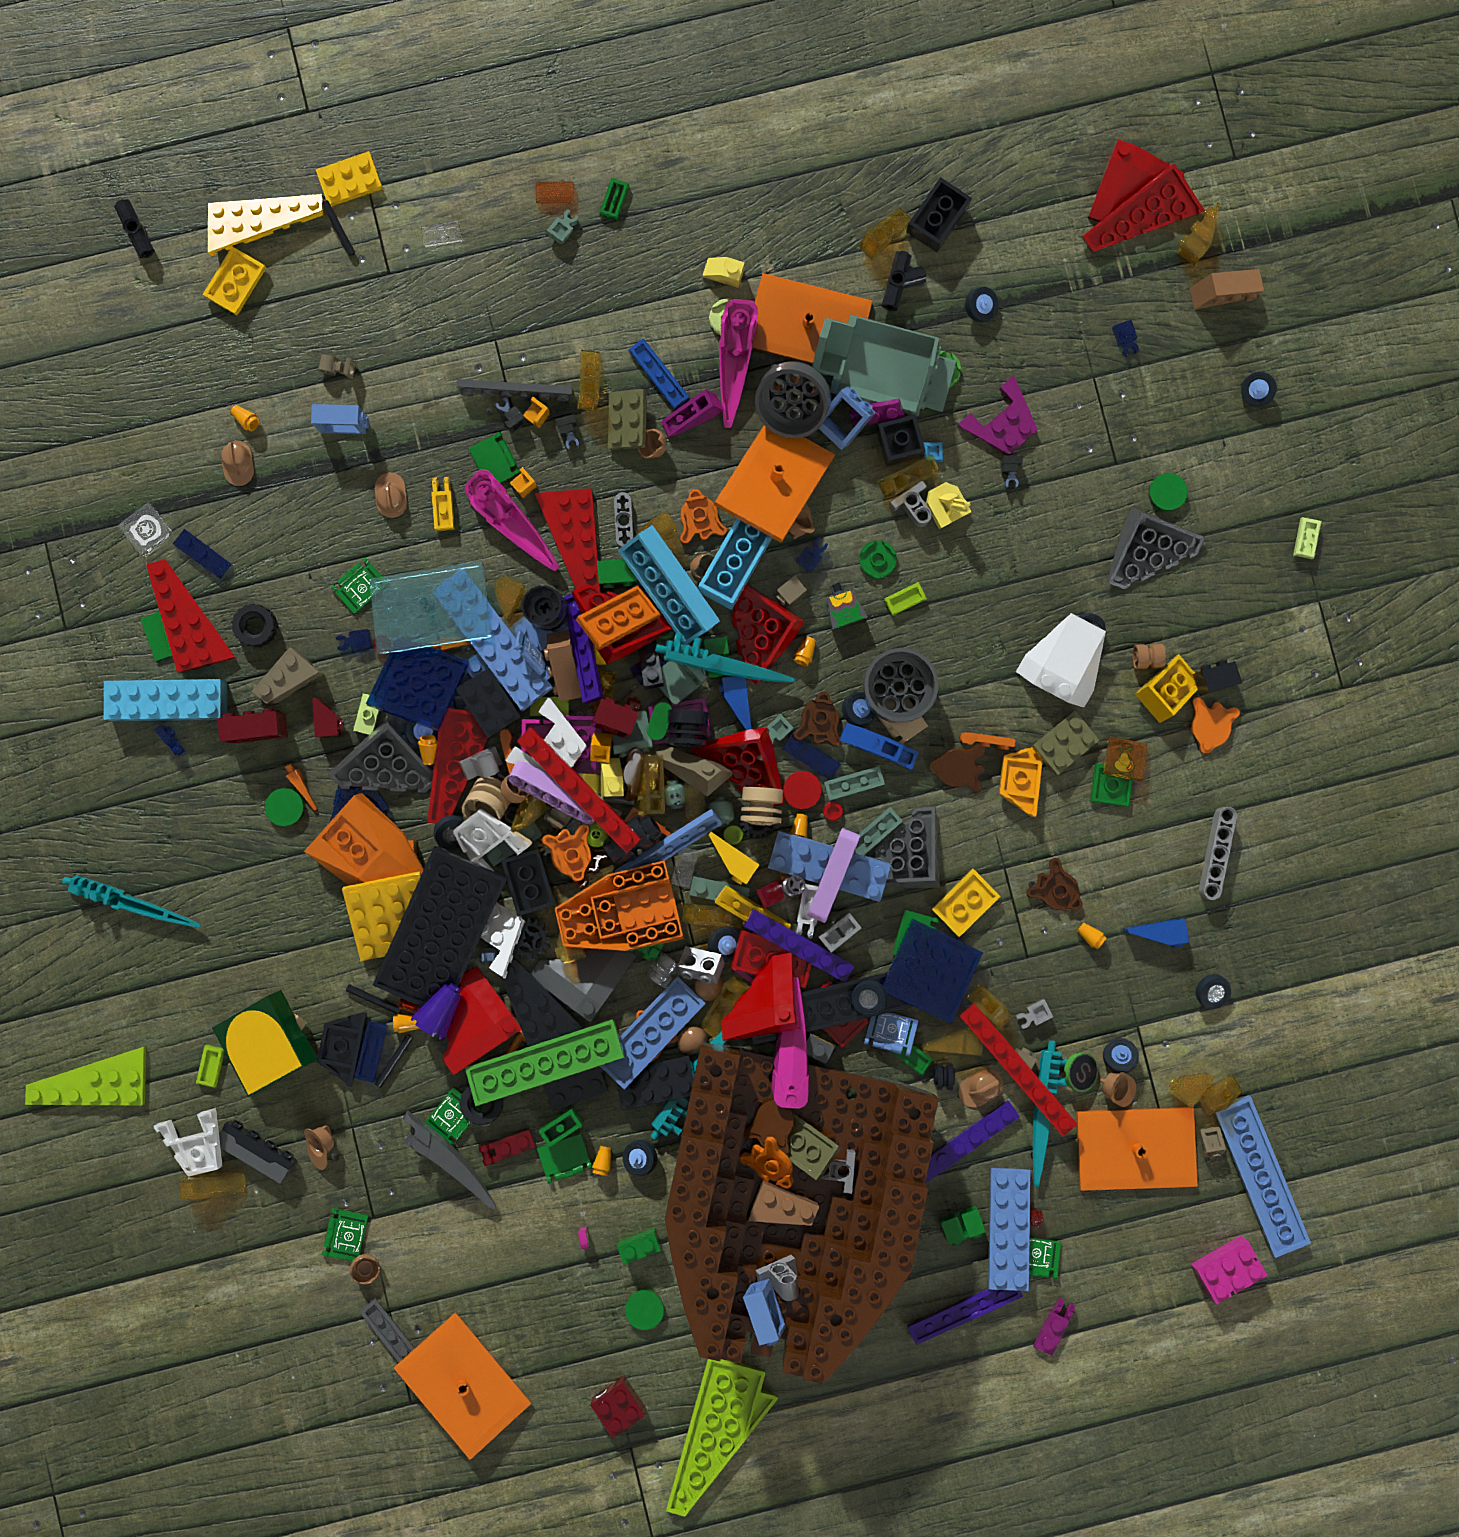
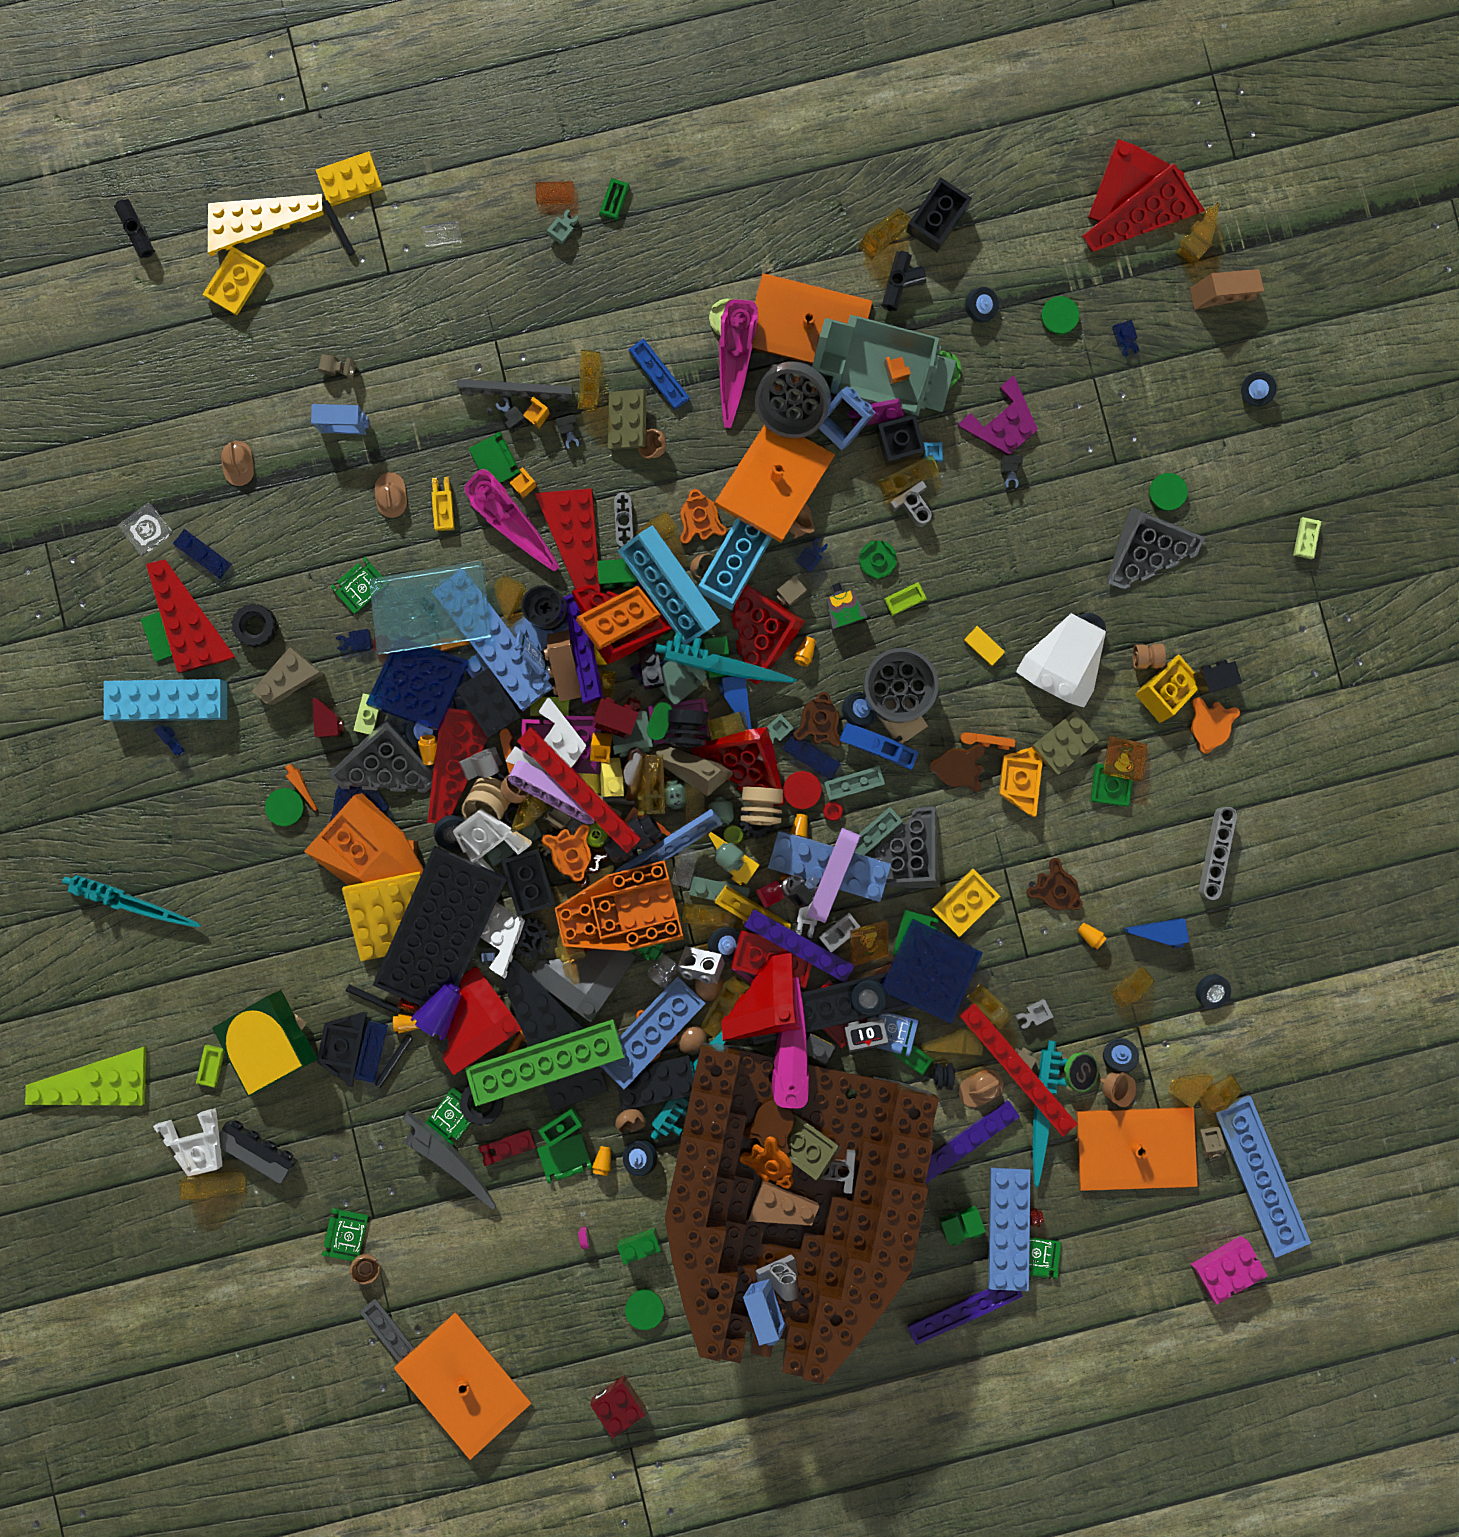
(245, 418): light orange cone -> none
(252, 726): dark red brick -> none
(319, 1144): medium nougat piece -> none
(631, 1120): none -> medium nougat hair
(693, 413): magenta slope -> none
(722, 1419): lime wing -> none
(724, 270): light yellow slope -> none
(728, 725): none -> clear yellow slope
(729, 857): none -> sand green head
(802, 893): none -> pearl dark grey piece
(866, 1035): none -> brick
(869, 943): none -> clear orange tile
(896, 370): none -> orange panel
(947, 504): light yellow piece -> none
(984, 646): none -> yellow tile
(1053, 1327): magenta hinge -> none
(1060, 315): none -> green tile
(1132, 987): none -> clear yellow slope

